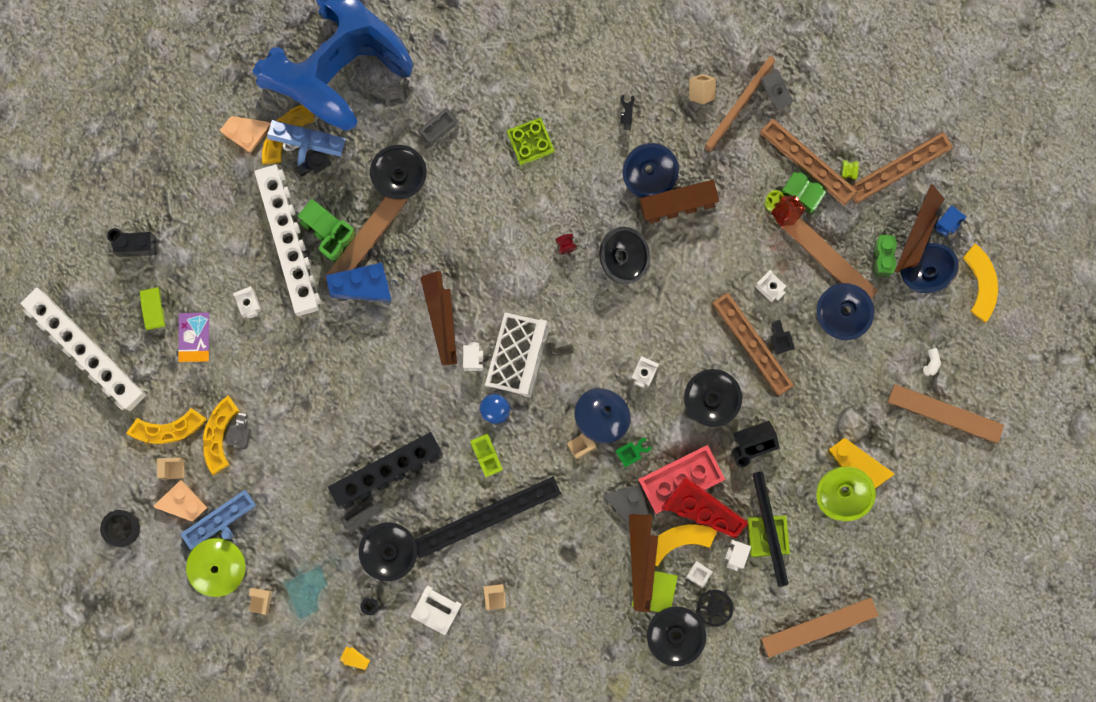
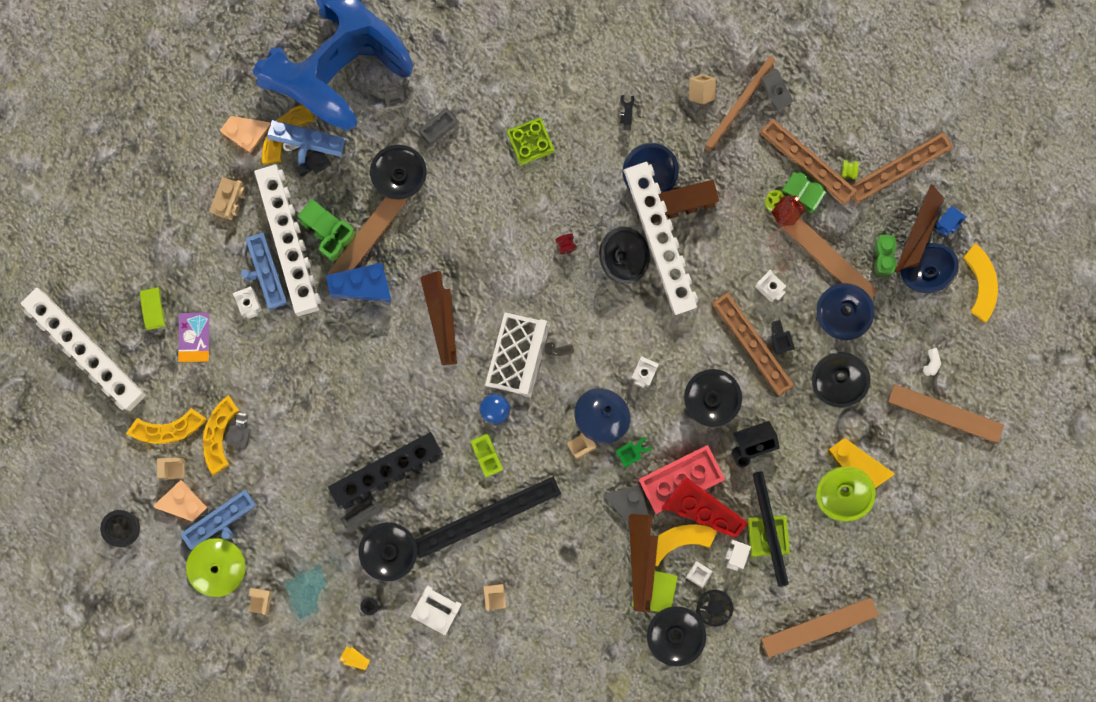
(132, 243): black hinge -> none
(227, 198): none -> tan bracket
(265, 271): none -> medium blue plate
(472, 357): white brick -> none
(677, 304): none -> white brick
(841, 390): none -> black dish

